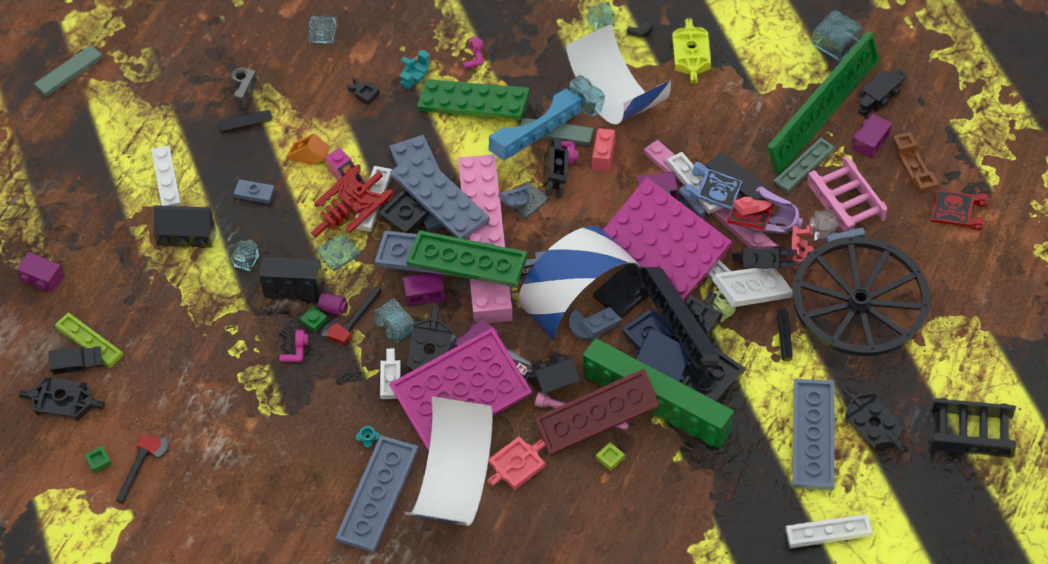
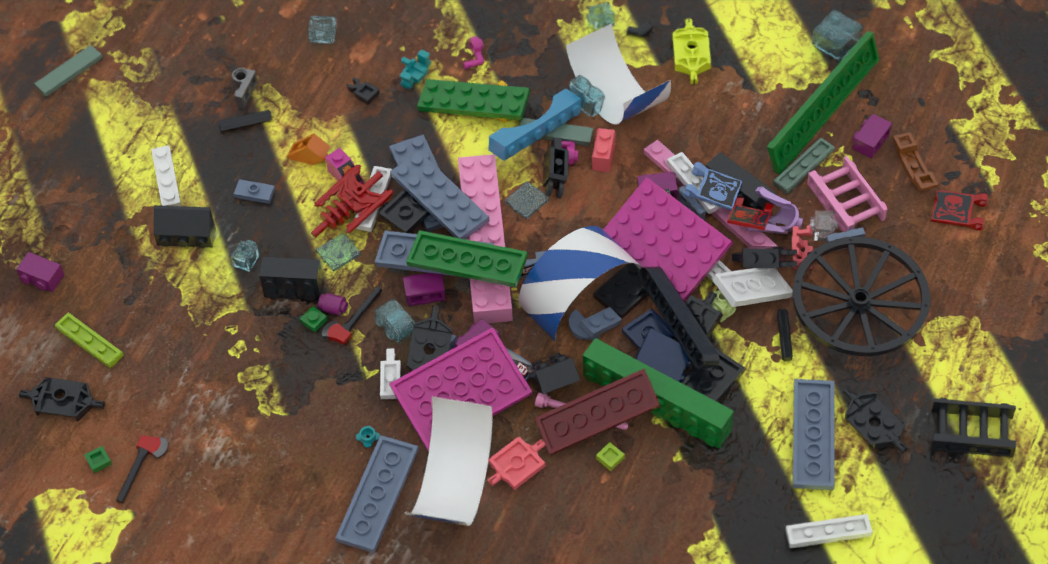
(74, 359): black piece -> none
(301, 340): dark pink plate -> none
(515, 198): sand blue tile -> none
(748, 205): coral plate -> none
(881, 91): black hinge -> none

